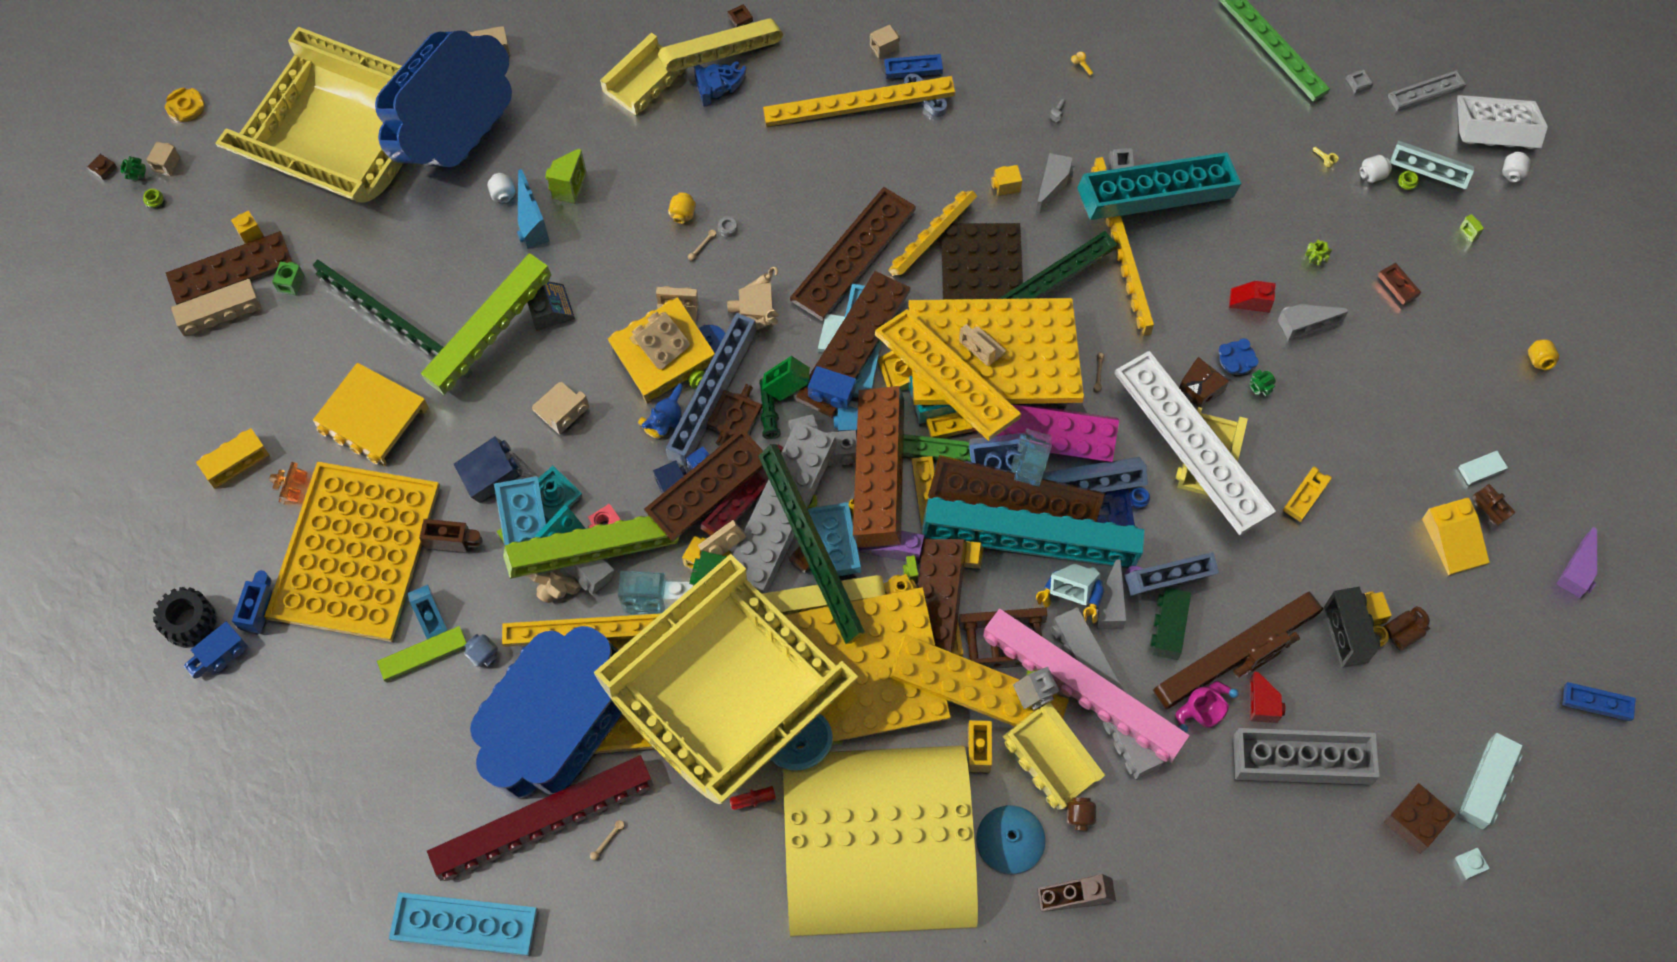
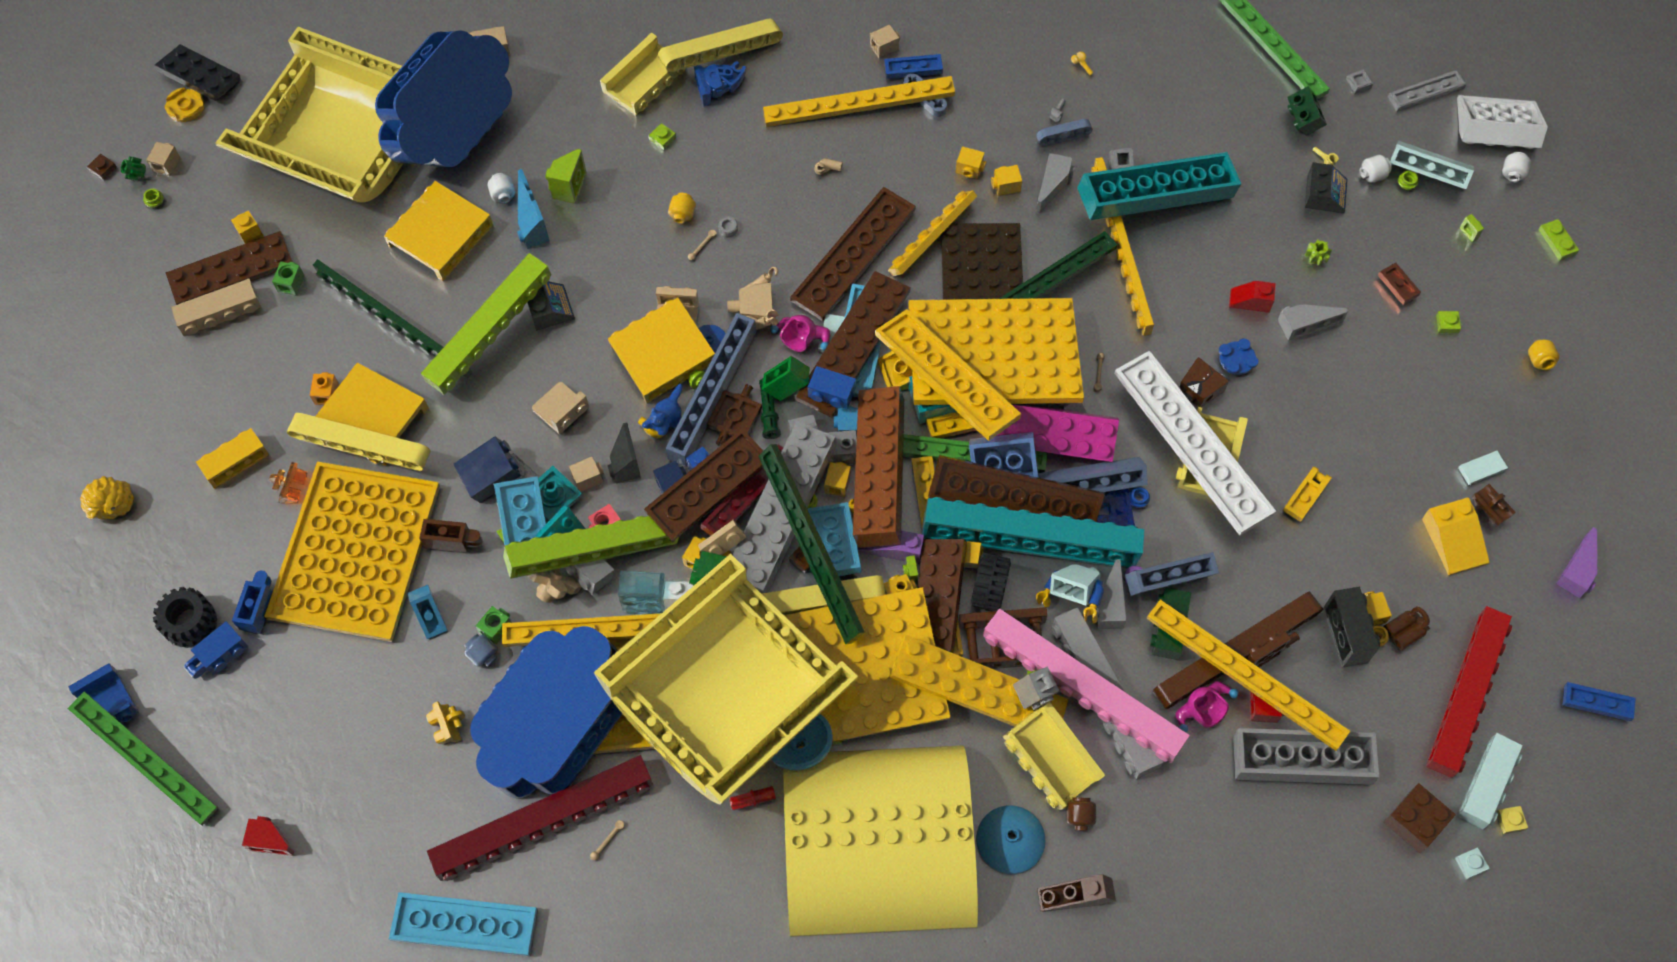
(104, 494): none -> yellow hair
(109, 691): none -> blue panel
(143, 758): none -> bright green plate
(197, 72): none -> black plate
(265, 837): none -> red slope
(323, 387): none -> light orange brick
(358, 441): none -> light yellow beam
(422, 654): lime tile -> none
(439, 229): none -> yellow panel
(449, 721): none -> yellow hips
(484, 625): none -> bright green brick
(586, 473): none -> tan brick
(623, 458): none -> pearl dark grey slope
(660, 339): tan bracket -> none
(662, 136): none -> lime plate
(740, 16): reddish brown plate -> none
(800, 331): none -> dark pink piece
(826, 165): none -> tan arm
(837, 479): none -> yellow brick
(970, 162): none -> yellow brick
(979, 746): yellow brick -> none
(981, 344): tan panel -> none
(990, 581): none -> black tyre
(1032, 458): clear light blue brick -> none
(1064, 132): none -> sand blue beam
(1248, 675): none -> yellow plate
(1262, 382): green gear -> none
(1306, 111): none -> dark green brick
(1326, 188): none -> pearl dark grey slope
(1448, 321): none -> lime plate
(1469, 692): none -> red brick
(1512, 820): none -> light yellow plate
(1558, 239): none -> lime plate

